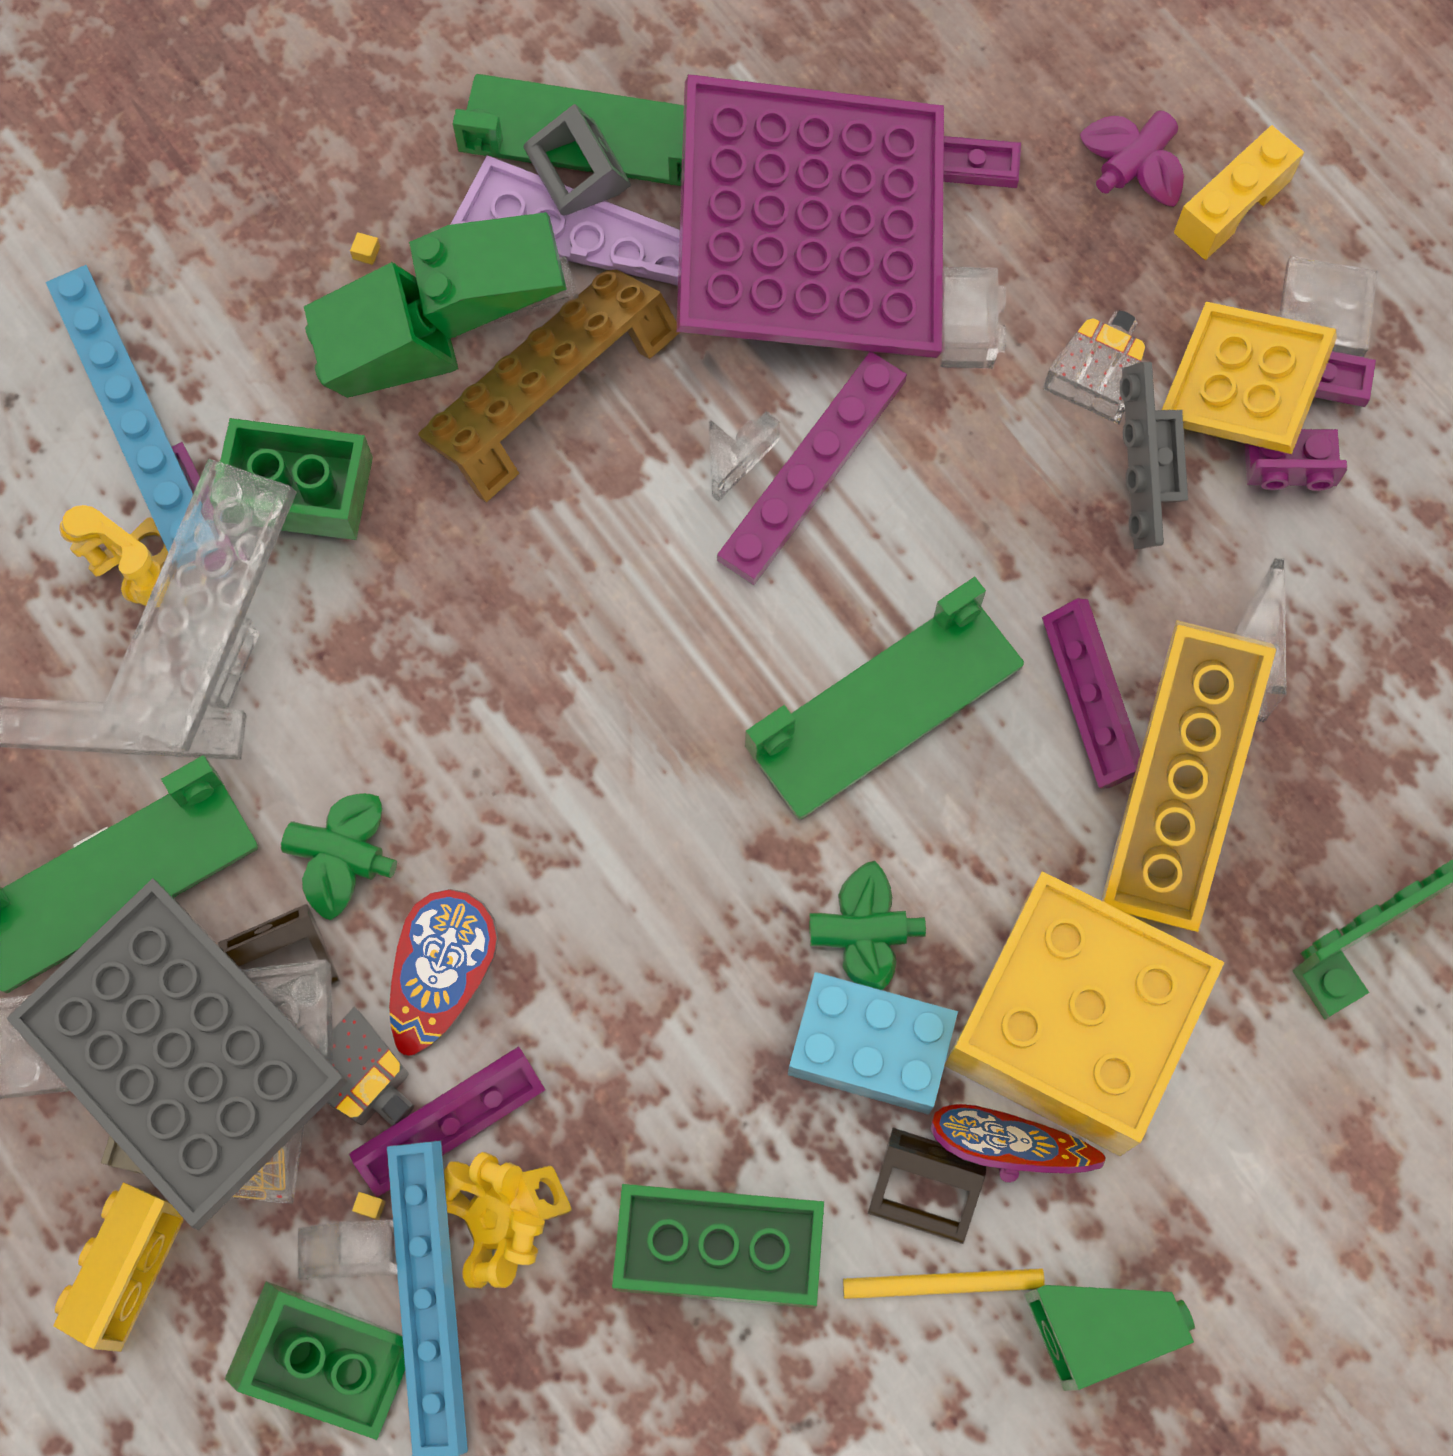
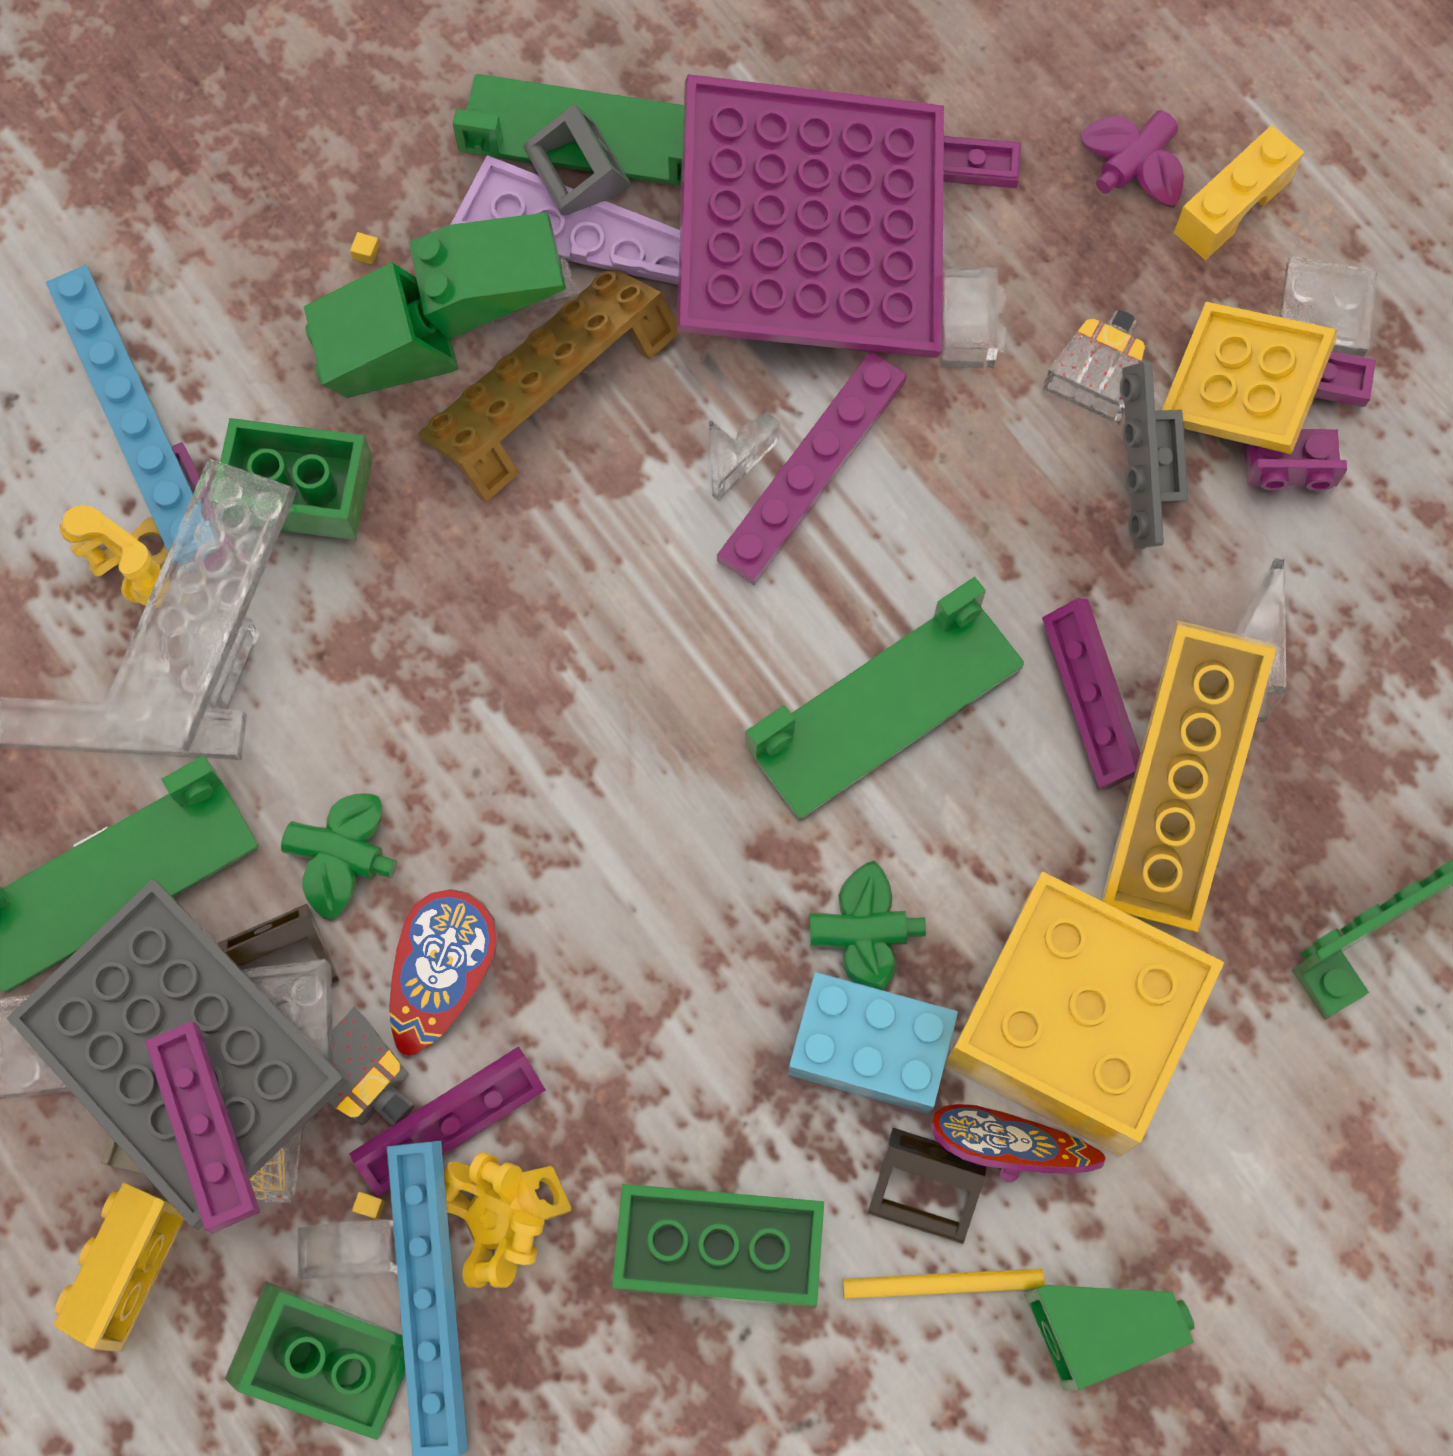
(202, 1127): none -> magenta plate

